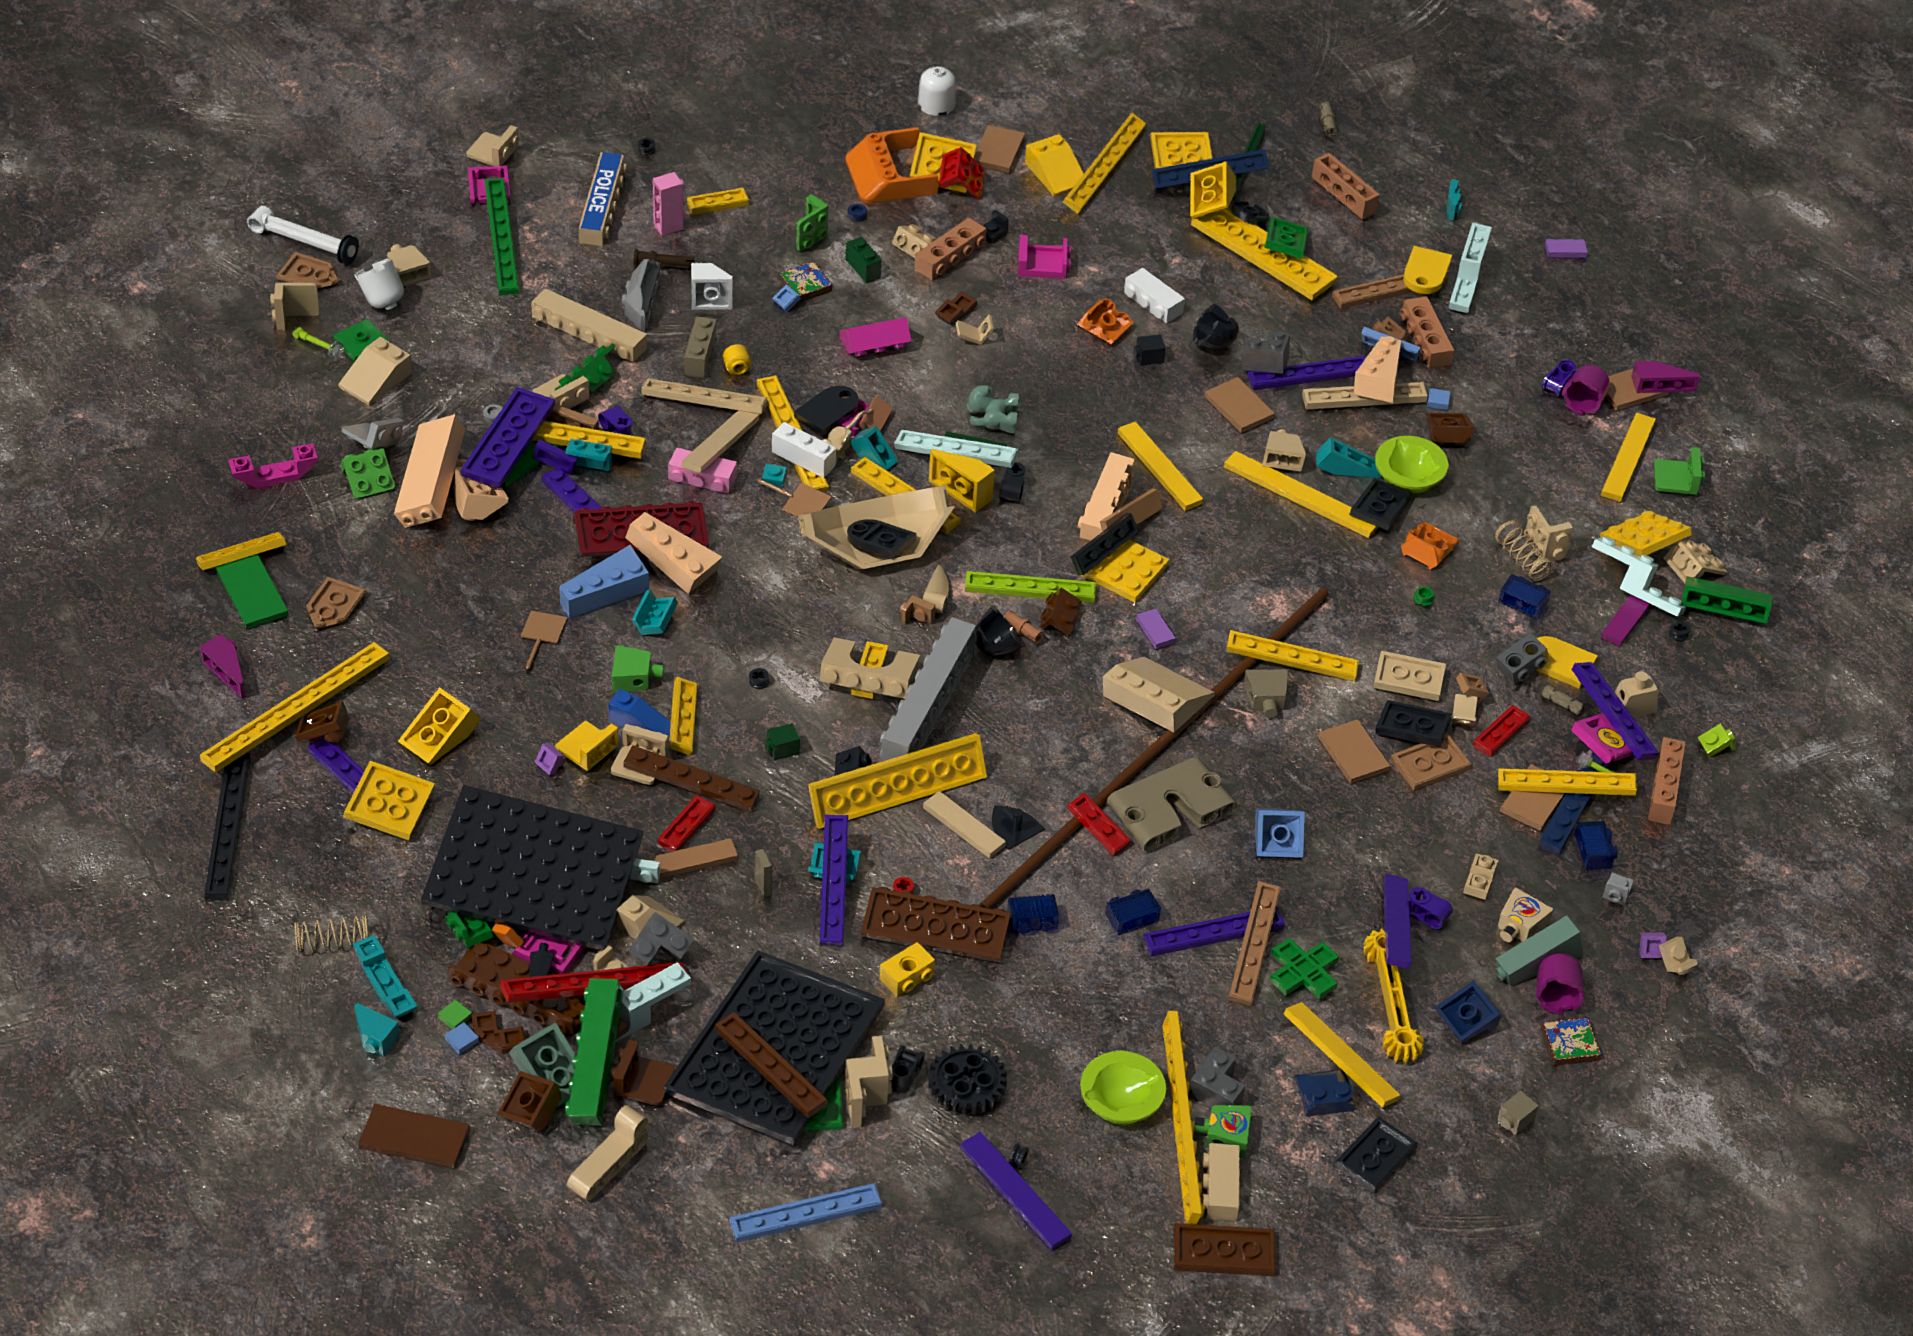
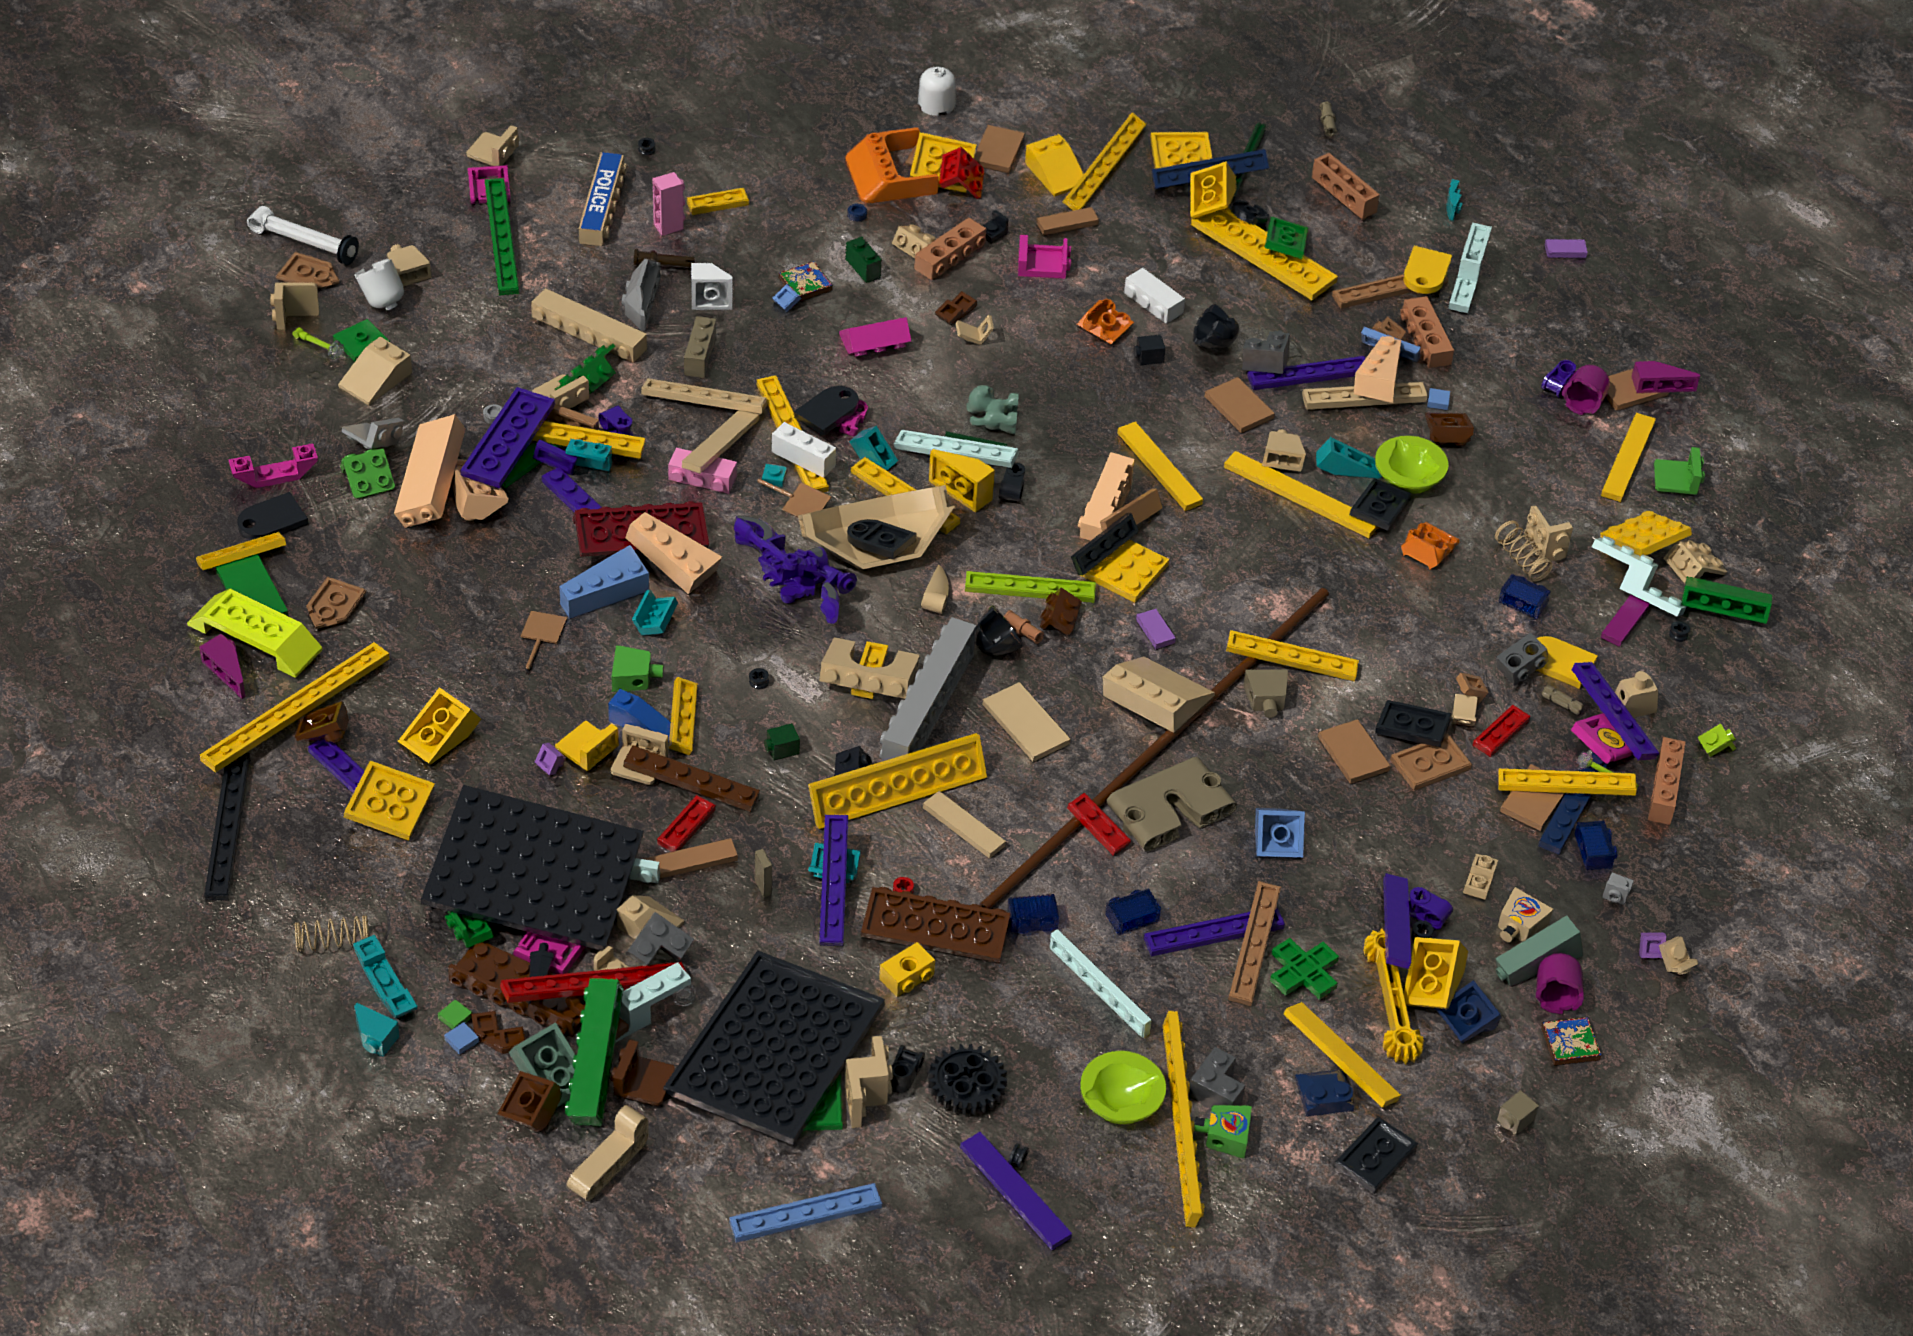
(261, 628): none -> neon yellow slope
(271, 516): none -> black tile
(414, 1136): reddish brown tile -> none
(507, 935): orange tile -> none
(737, 359): yellow head -> none
(771, 1065): reddish brown plate -> none
(797, 569): none -> dark purple piece
(814, 225): bright green bracket -> none
(840, 436): tan animal -> none
(878, 415): nougat tile -> none
(918, 609): medium nougat bracket -> none
(1014, 825): black shield -> none
(1026, 721): none -> tan tile
(1067, 221): none -> medium nougat tile
(1100, 984): none -> light aqua tile
(1221, 1182): tan brick -> none
(1224, 1249): reddish brown tile -> none
(1409, 675): tan plate -> none
(1422, 926): none -> black bush
(1424, 596): green plate -> none
(1434, 972): none -> yellow slope

